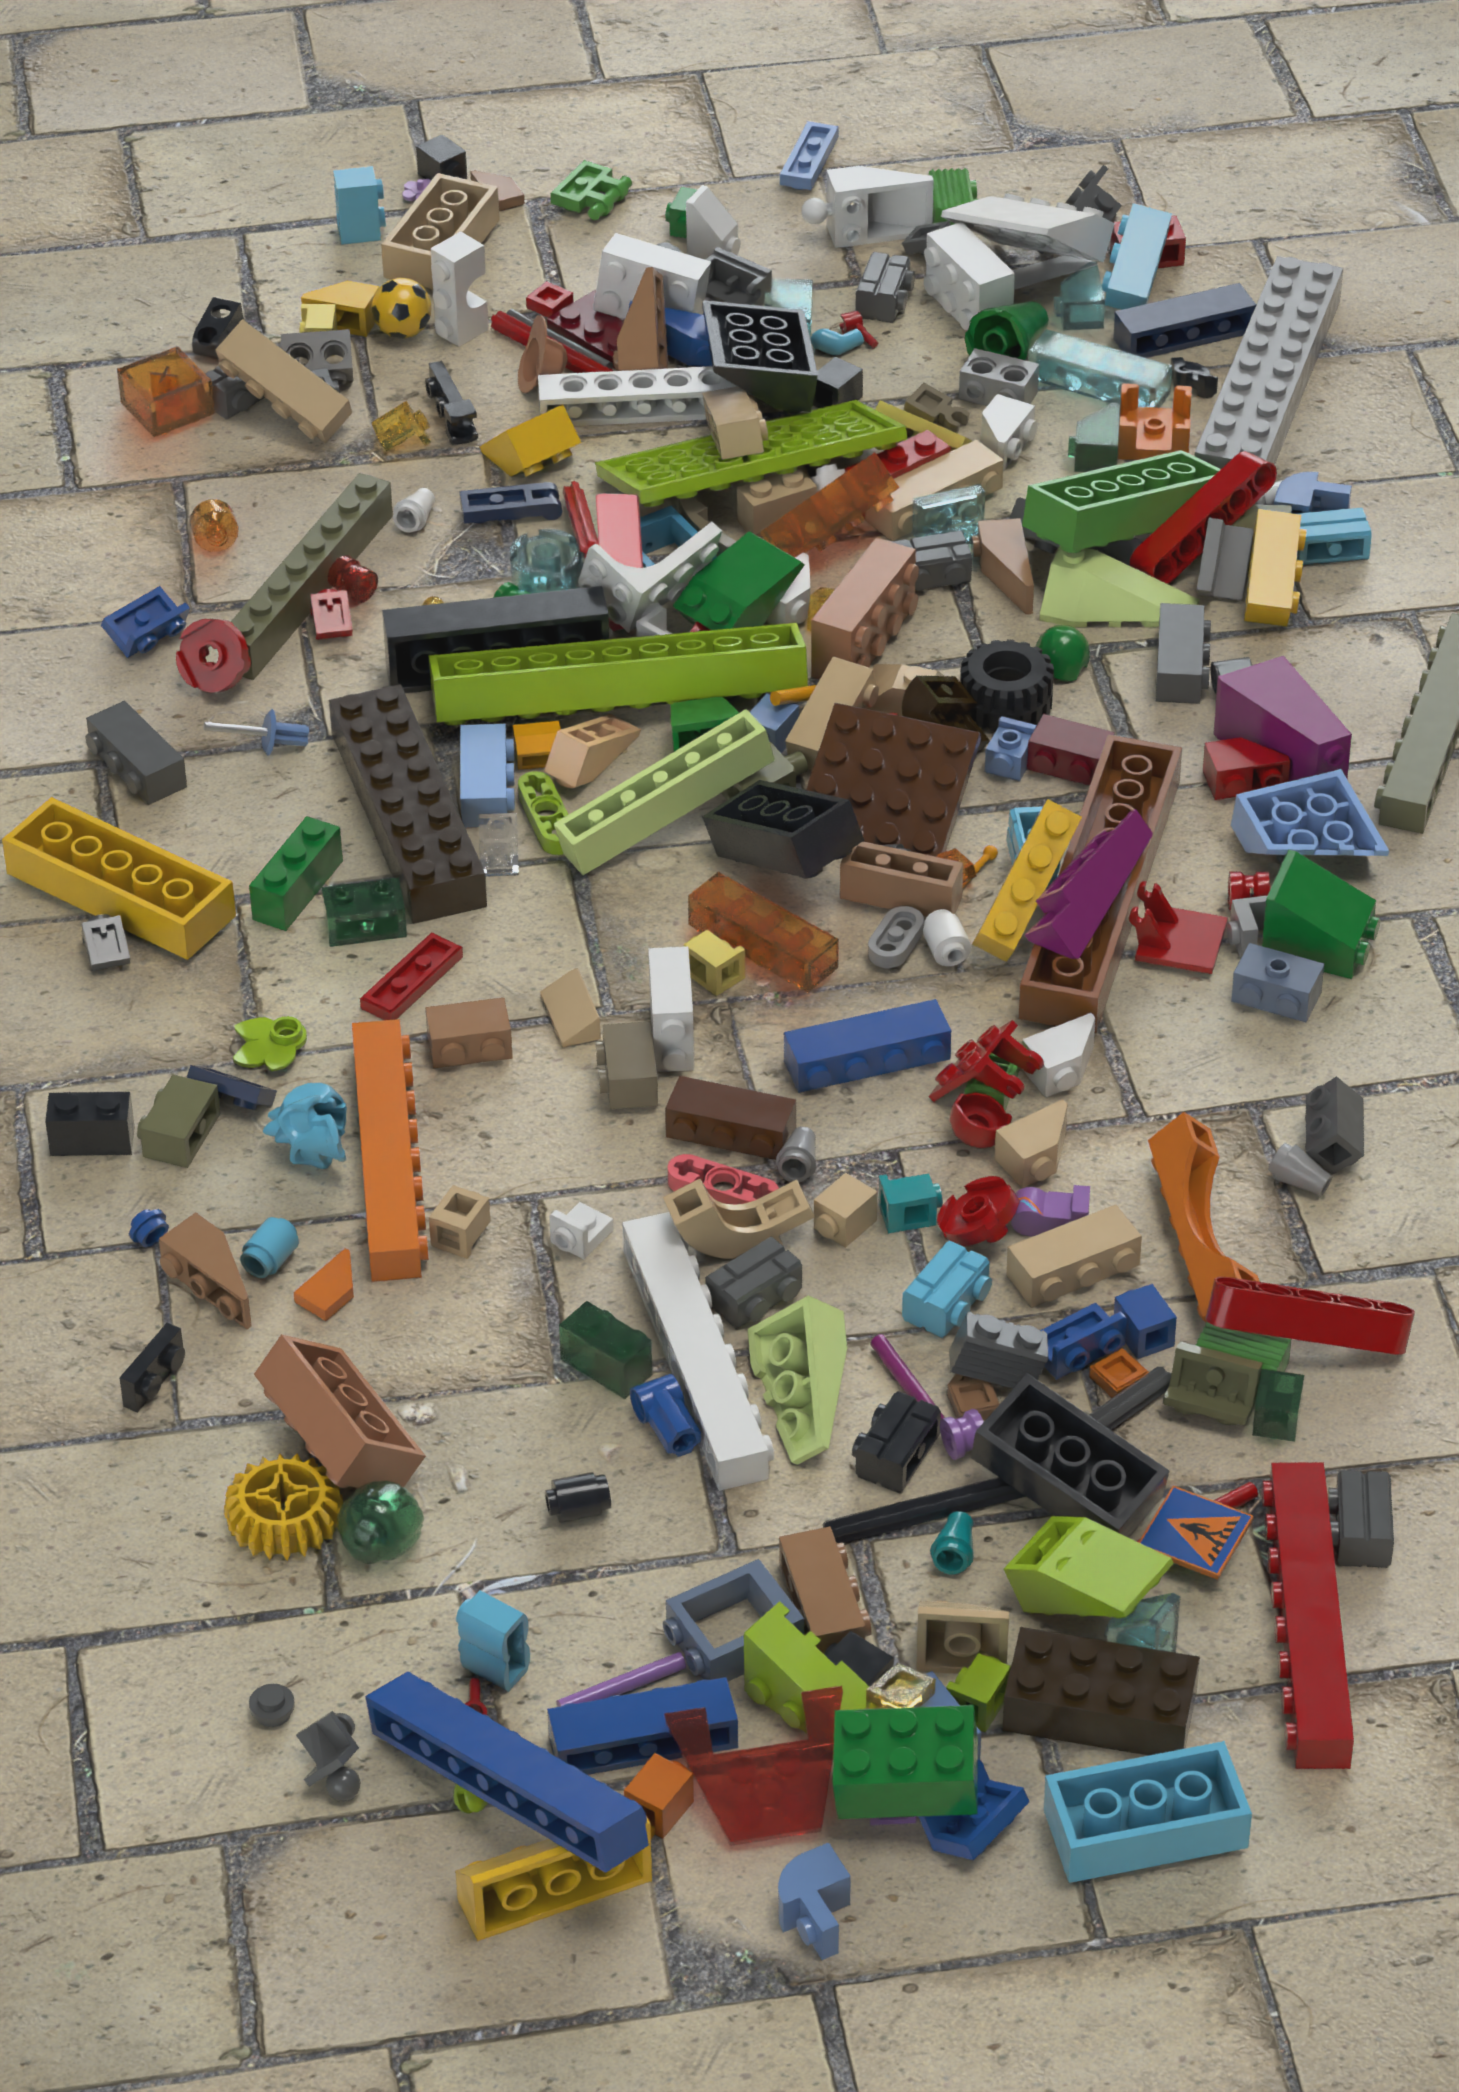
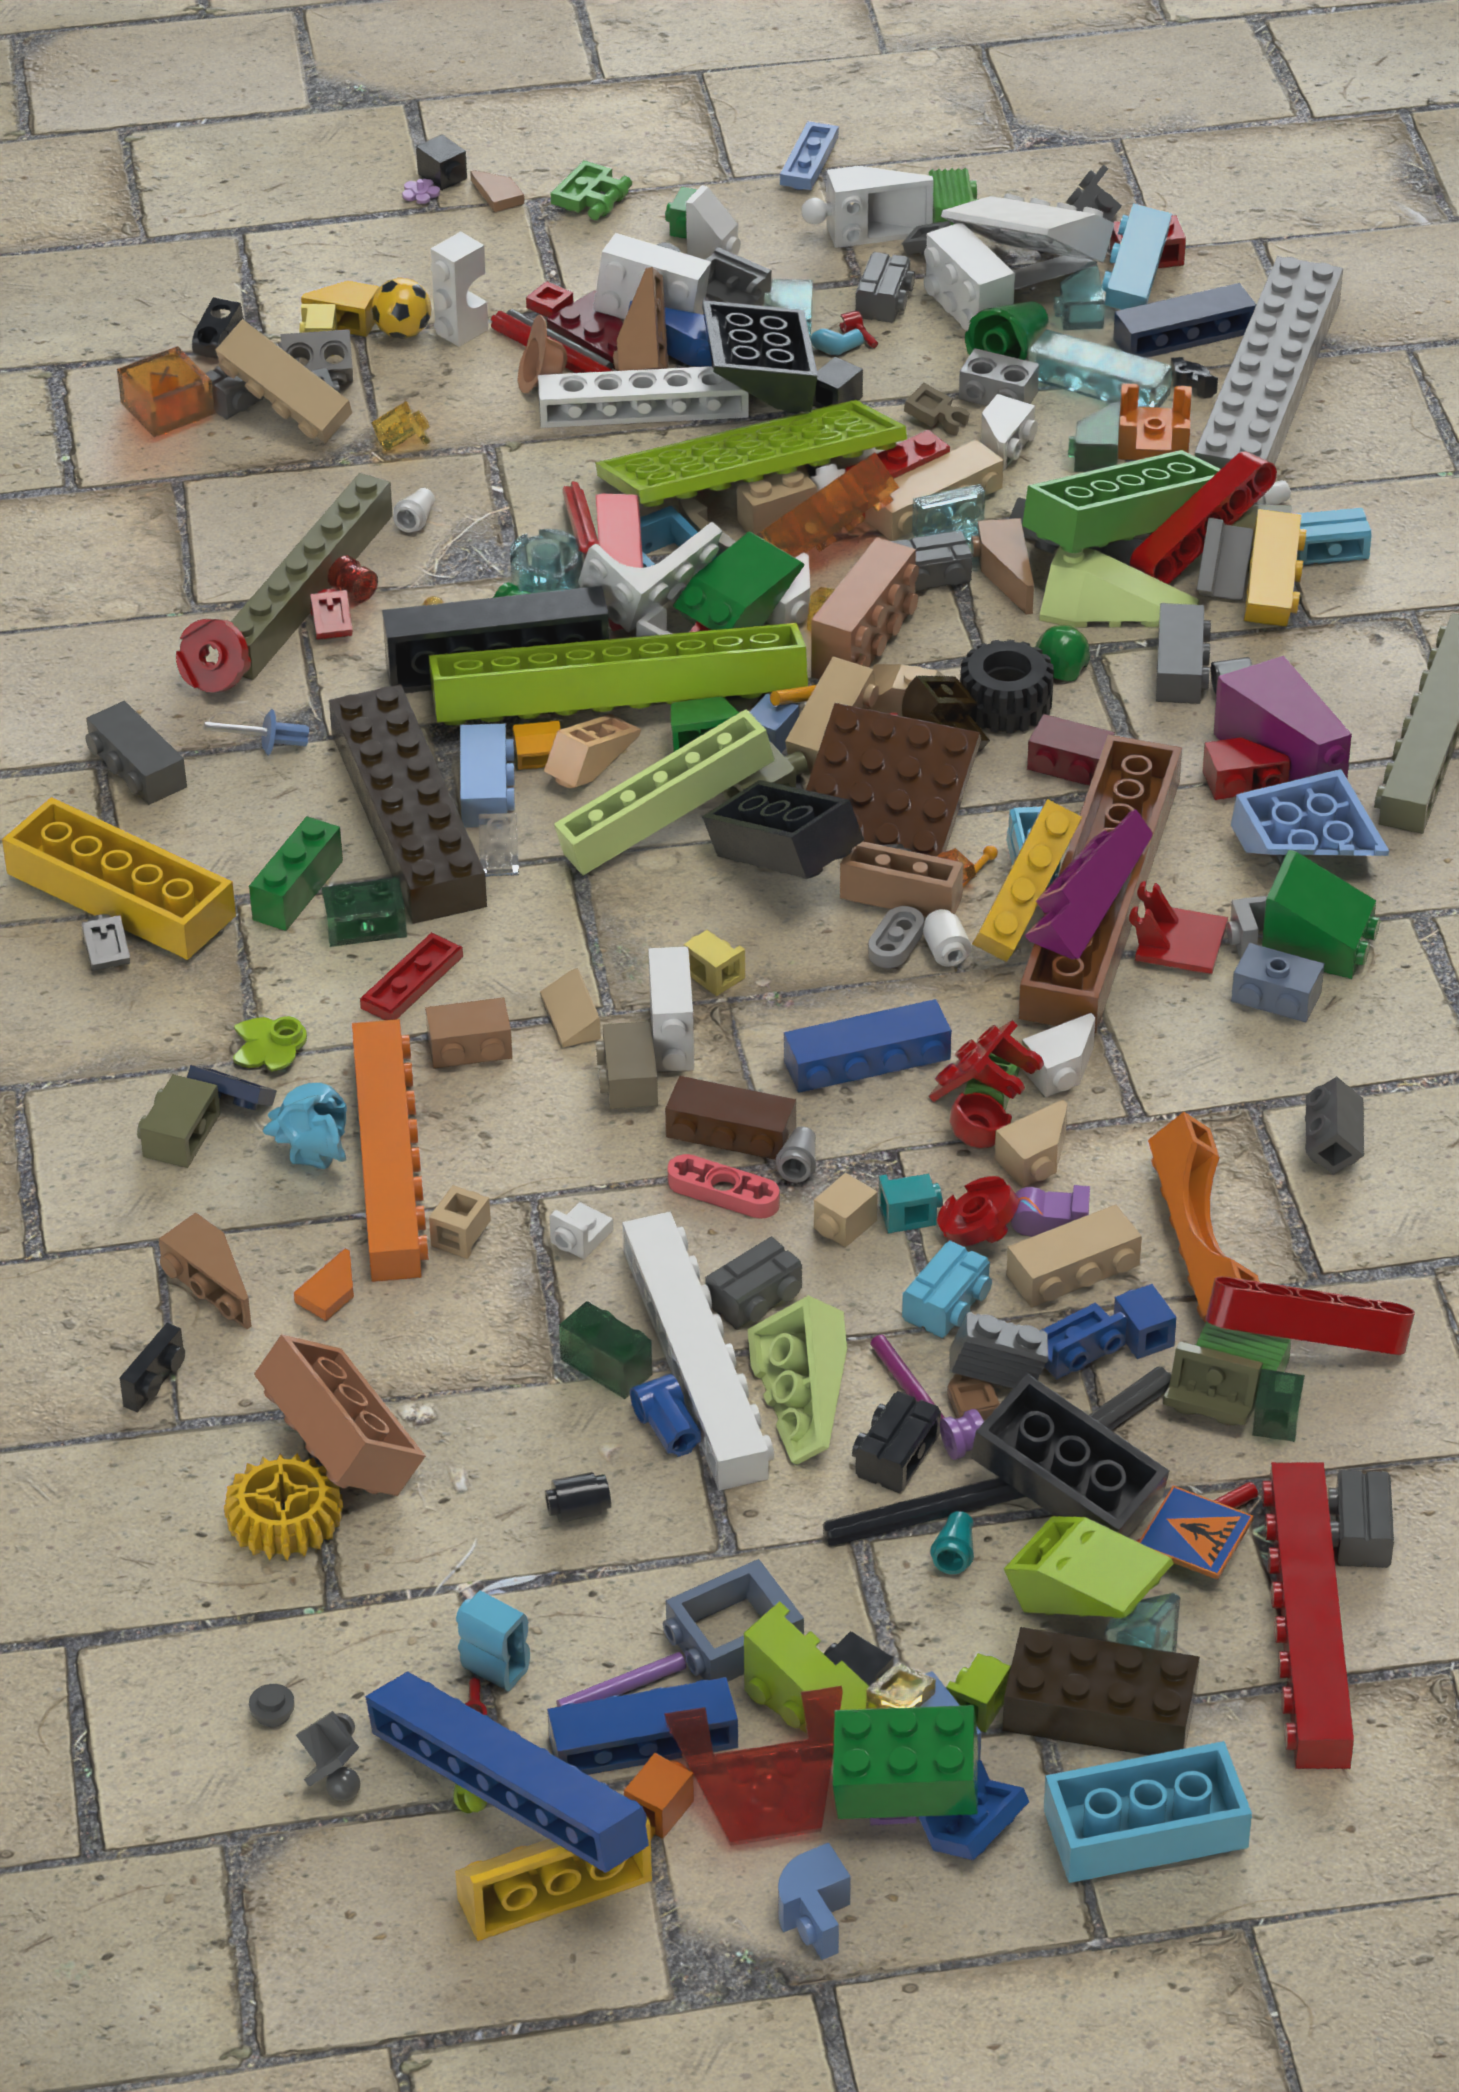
(90, 1123): black brick -> none
(145, 622): blue bracket -> none
(148, 1227): blue plate -> none
(214, 521): clear orange head -> none
(269, 1247): medium azure brick -> none
(357, 205): medium azure brick -> none
(379, 1522): clear green piece -> none
(439, 212): tan brick -> none
(450, 405): black plate -> none
(511, 502): dark blue plate -> none
(533, 442): yellow slope -> none
(547, 800): lime beam -> none
(733, 1229): tan arch -> none
(734, 422): tan brick -> none
(765, 930): clear orange brick -> none
(820, 1586): medium nougat brick -> none
(919, 425): light yellow plate -> none
(956, 1632): tan slope -> none
(1008, 749): medium blue brick -> none
(1116, 1372): orange tile -> none
(1240, 885): red wheel -> none
(1299, 1169): light grey cone -> none
(1310, 495): medium blue brick -> none

